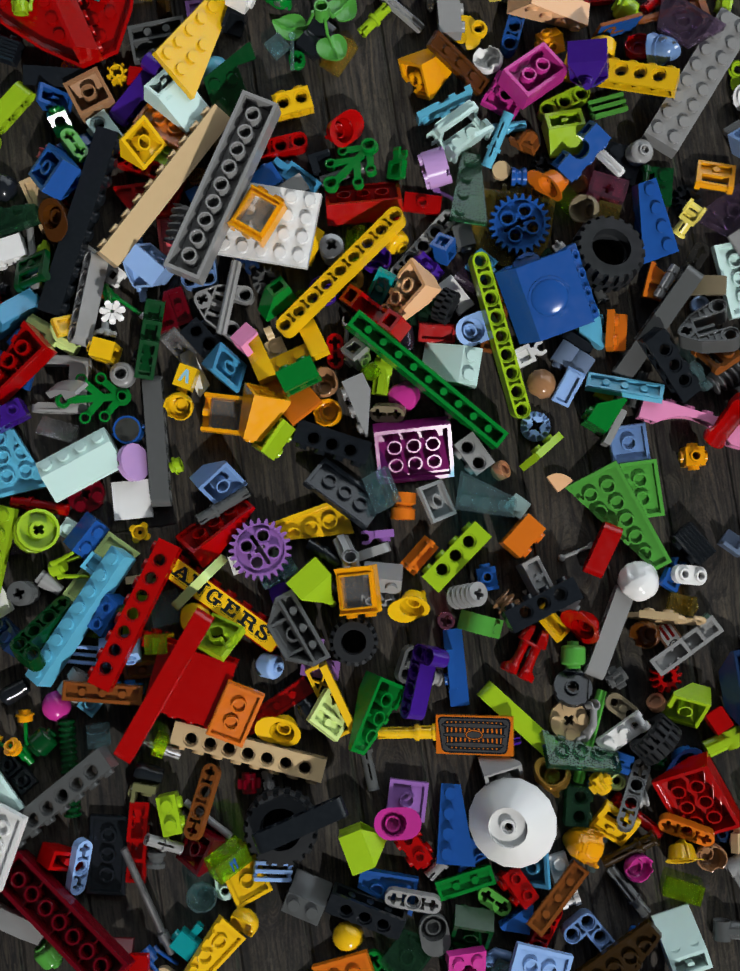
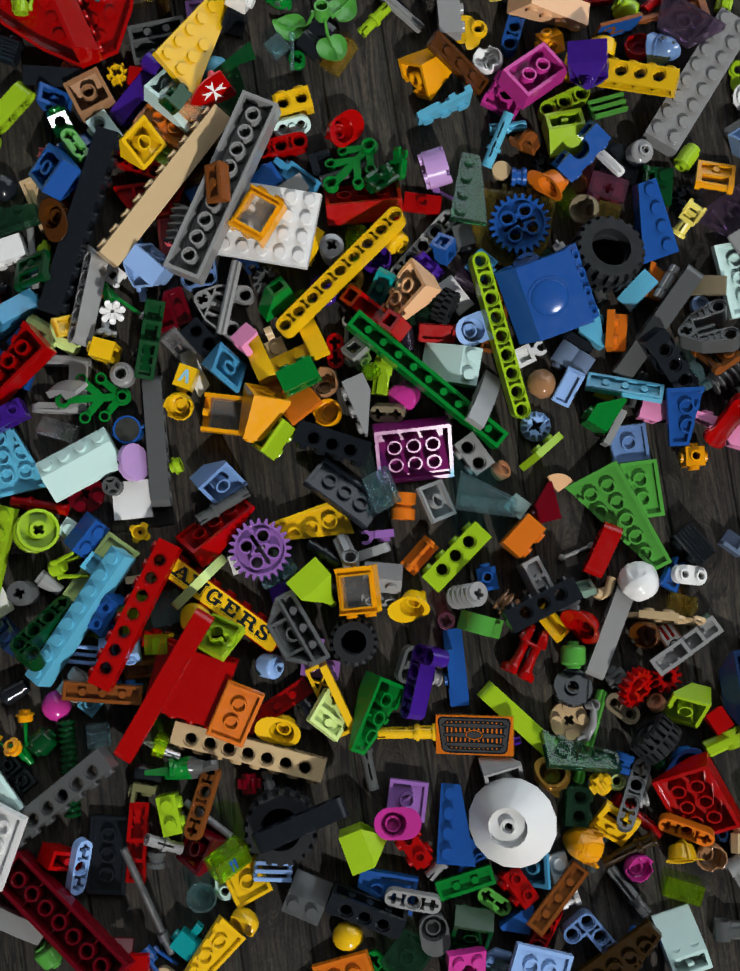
(109, 484): none -> dark grey wheel
(175, 98): none -> dark green brick
(184, 768): none -> animal
(191, 112): none -> clear orange tile
(212, 90): none -> red shield
(217, 182): none -> dark orange slope
(292, 124): none -> light aqua plate
(380, 178): none -> dark green hips
(466, 136): light aqua animal -> none
(483, 400): none -> light grey slope
(546, 505): none -> dark red slope
(587, 587): none -> sand green plate
(607, 590): none -> tan arm
(623, 732): white plate -> none
(635, 687): none -> red gear
(637, 290): none -> medium azure slope
(681, 413): none -> blue wing
(686, 157): none -> lime brick

